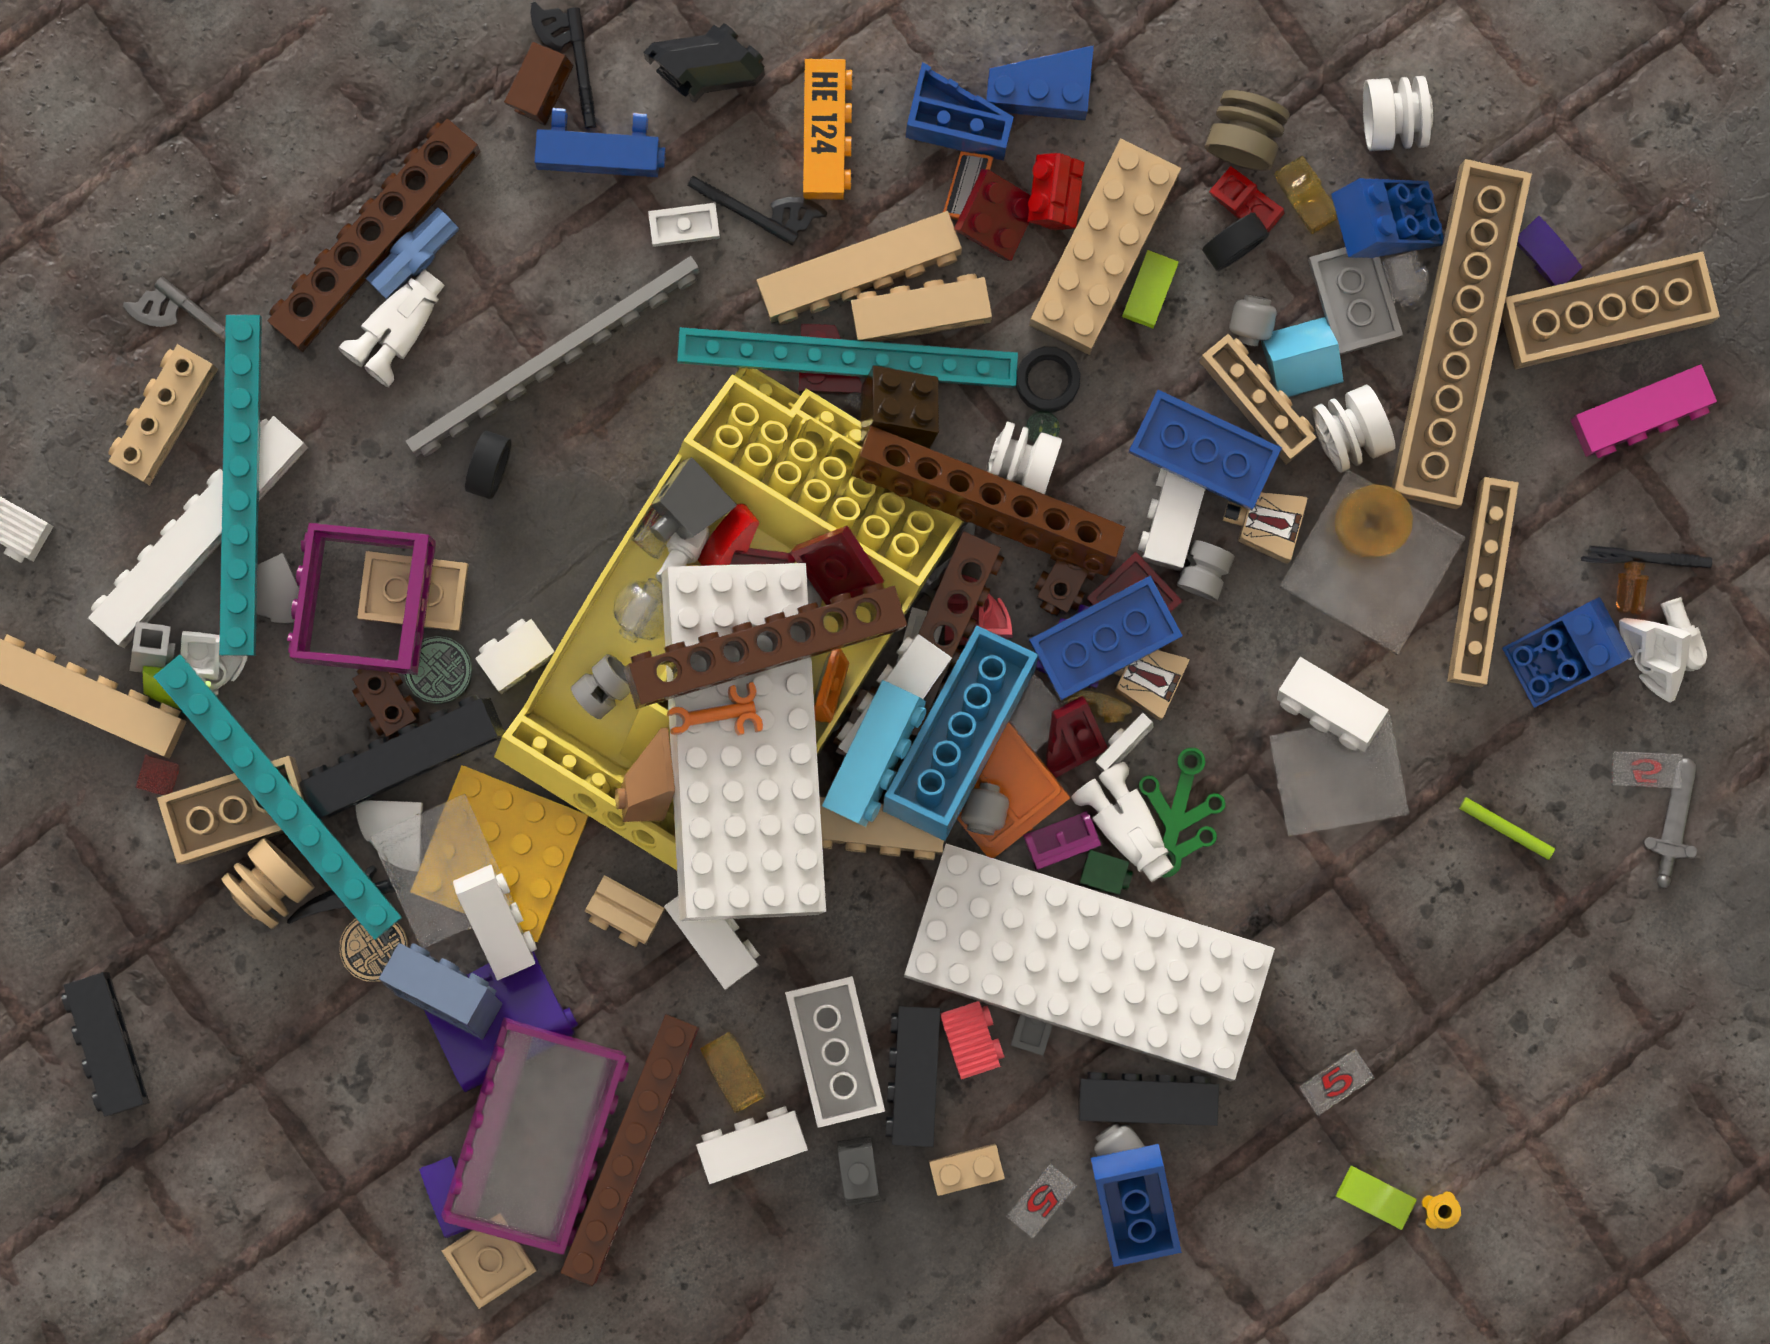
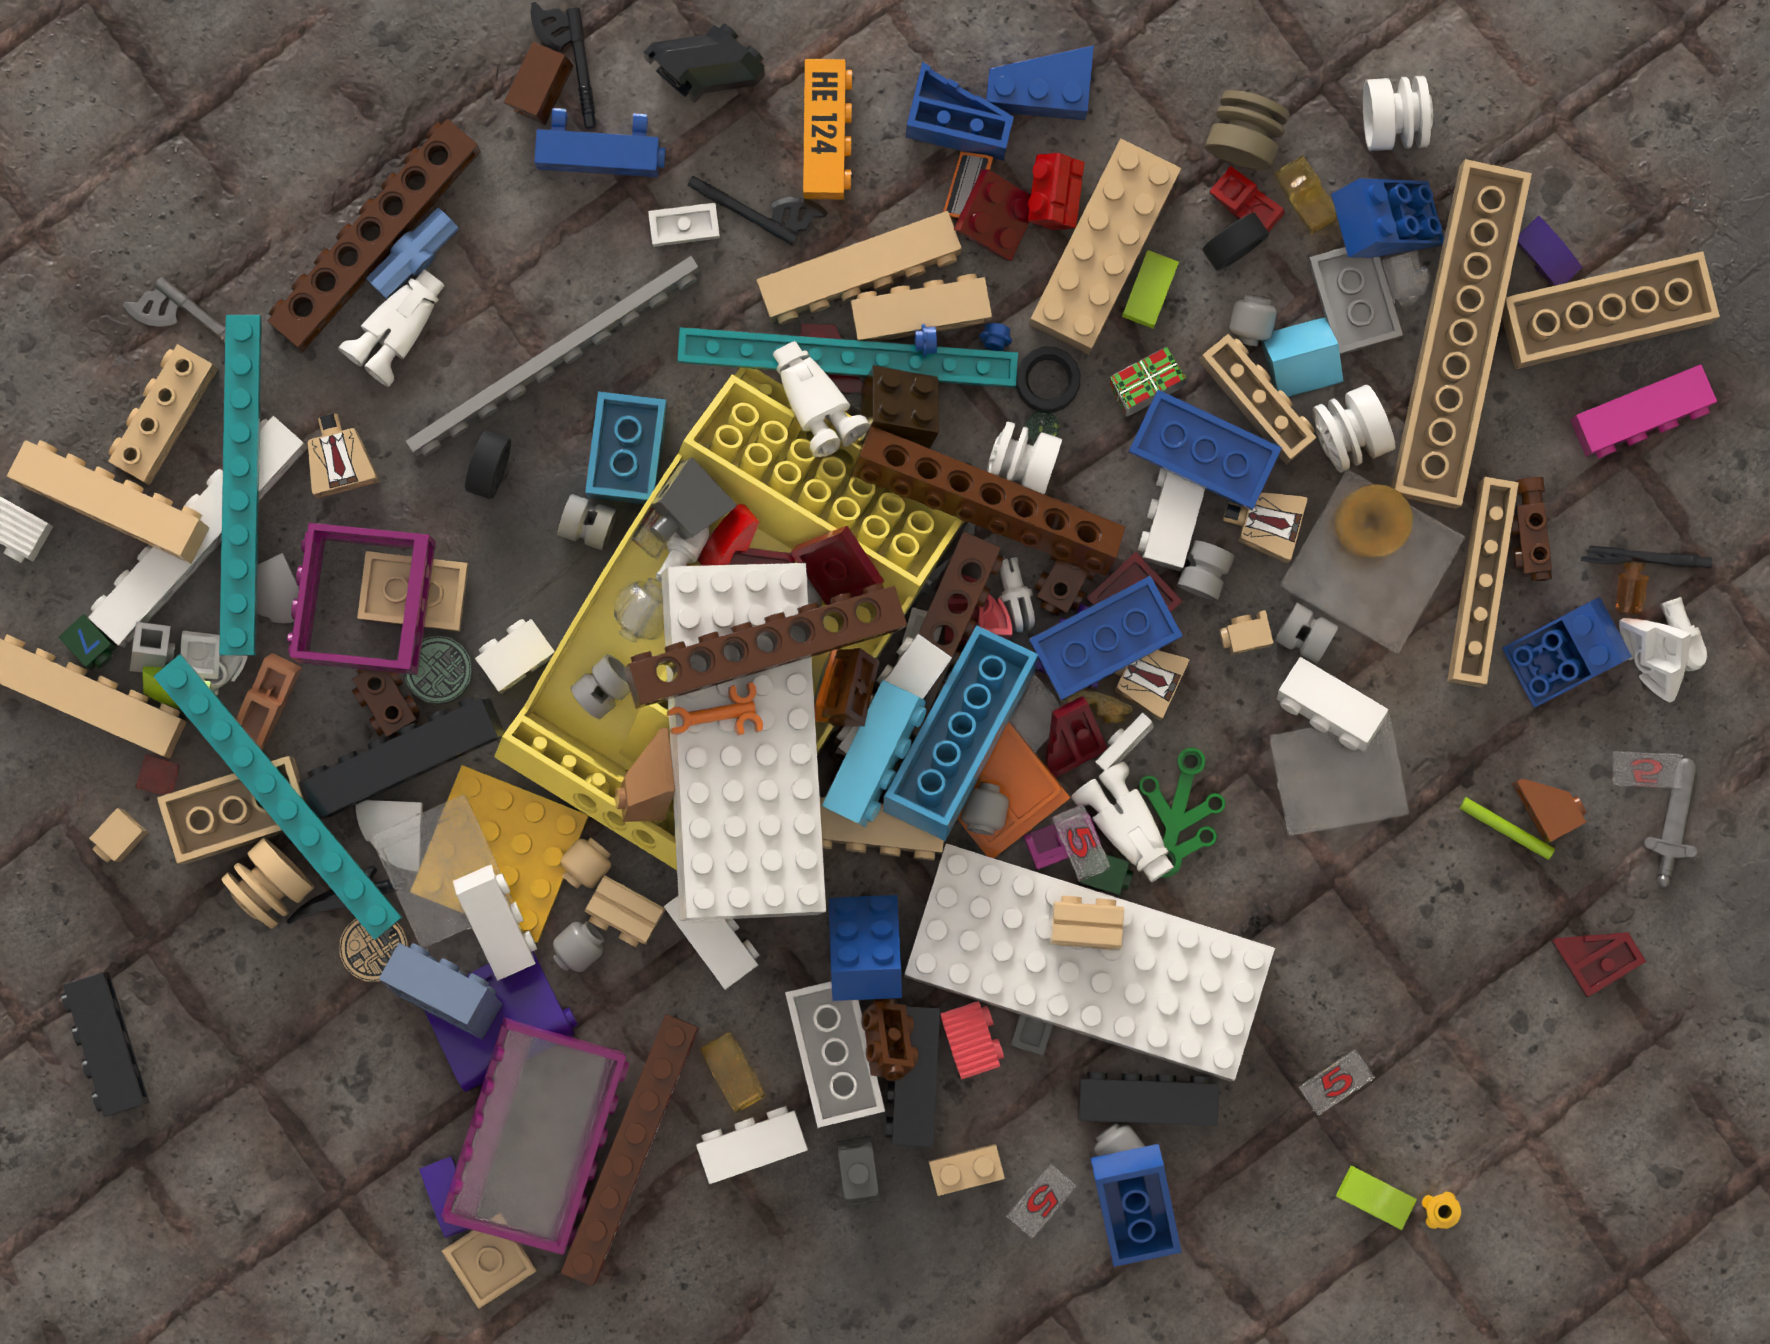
(88, 643): none -> dark green brick
(108, 501): none -> tan brick
(117, 836): none -> tan brick
(268, 697): none -> nougat slope
(338, 460): none -> torso
(575, 518): none -> light grey wheel
(578, 946): none -> light grey head
(585, 863): none -> tan head
(626, 447): none -> dark azure brick
(817, 397): none -> white piece
(854, 688): none -> reddish brown hinge
(865, 948): none -> blue brick
(888, 1039): none -> reddish brown brick
(926, 340): none -> blue plate
(995, 336): none -> blue plate
(1016, 596): none -> white arm
(1081, 842): none -> clear tile
(1087, 924): none -> tan brick
(1138, 383): none -> piece
(1246, 634): none -> tan brick
(1317, 638): none -> light grey wheel
(1532, 538): none -> reddish brown brick
(1550, 808): none -> dark orange slope
(1598, 958): none -> dark red wing

